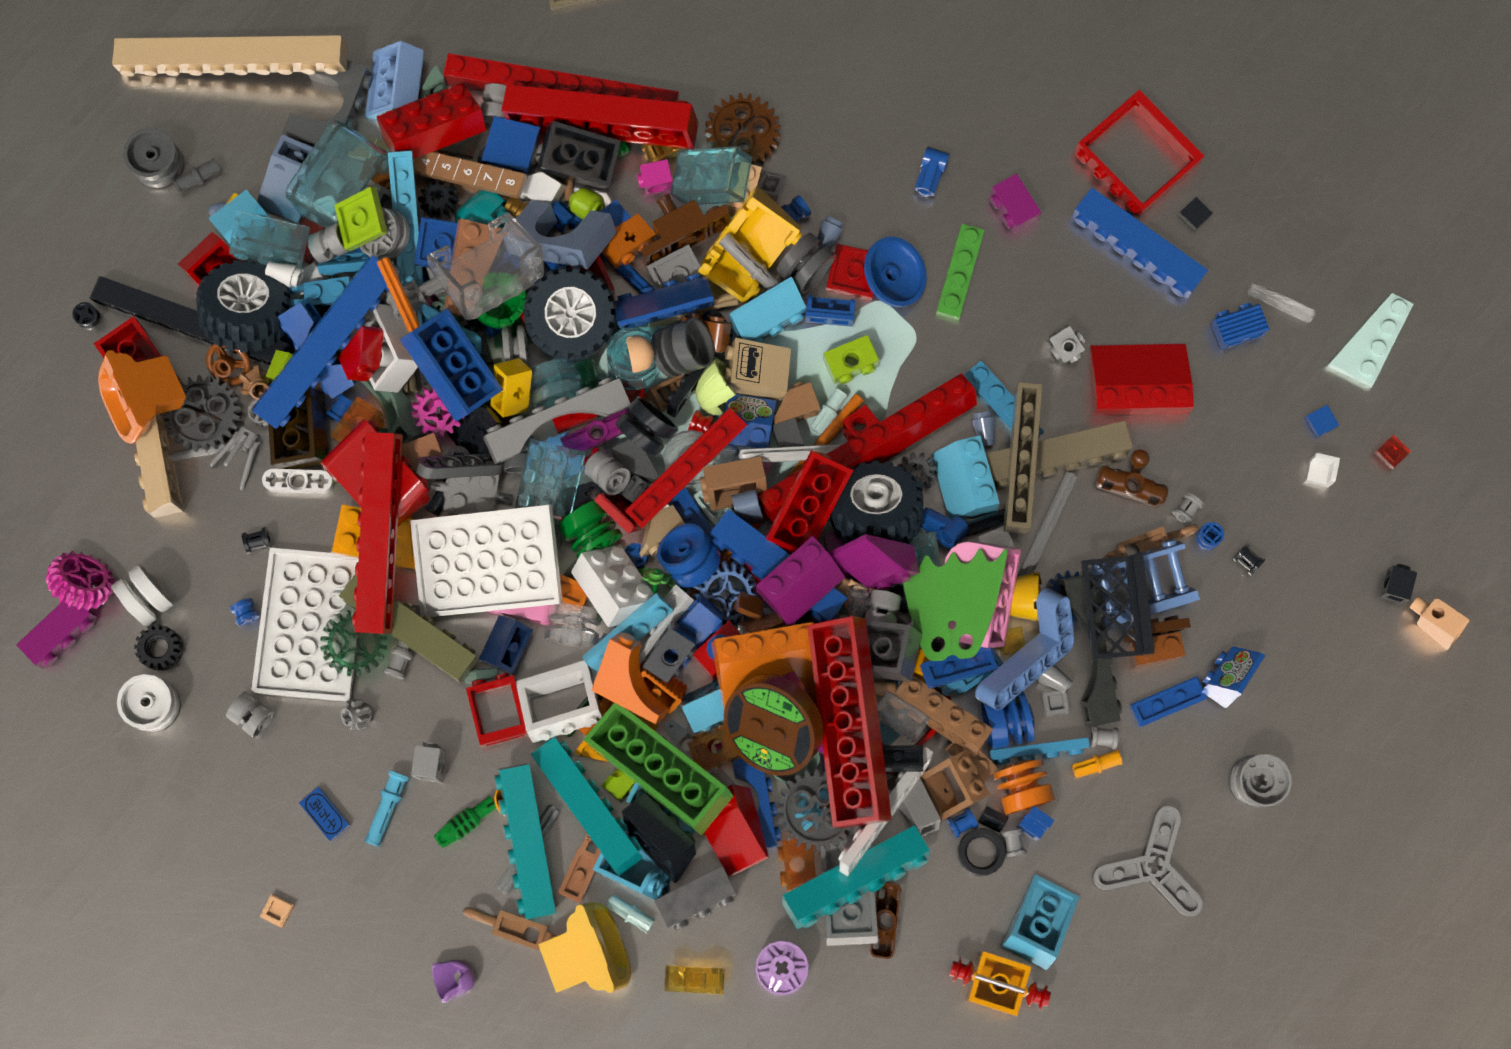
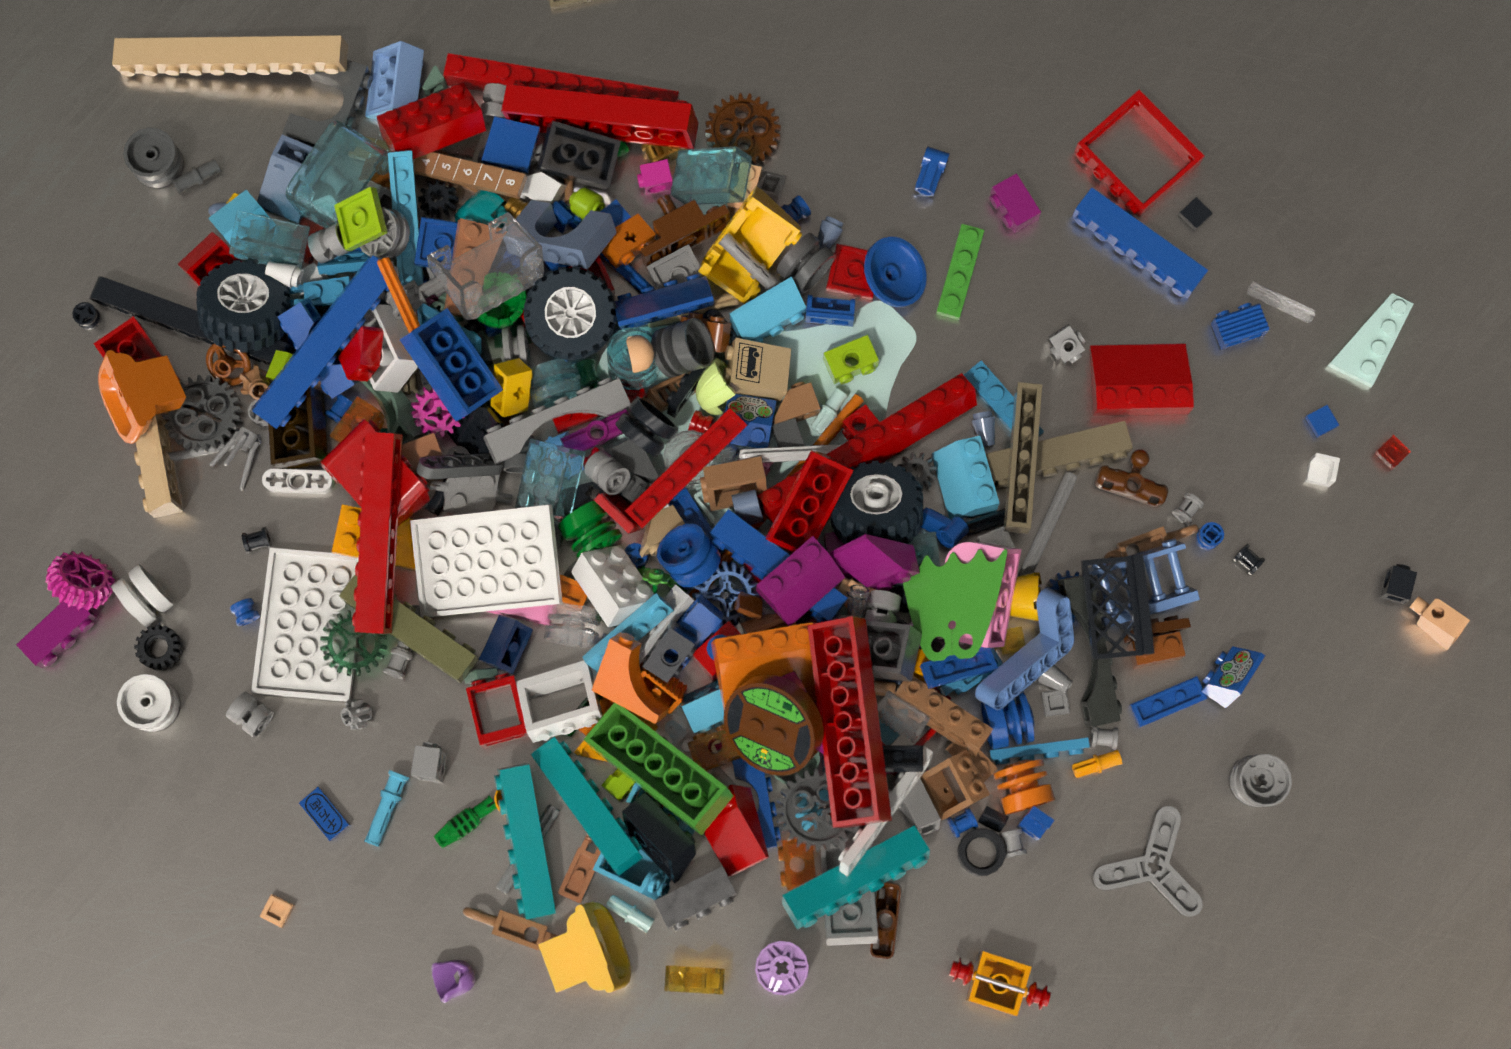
(1041, 922): medium azure slope -> none

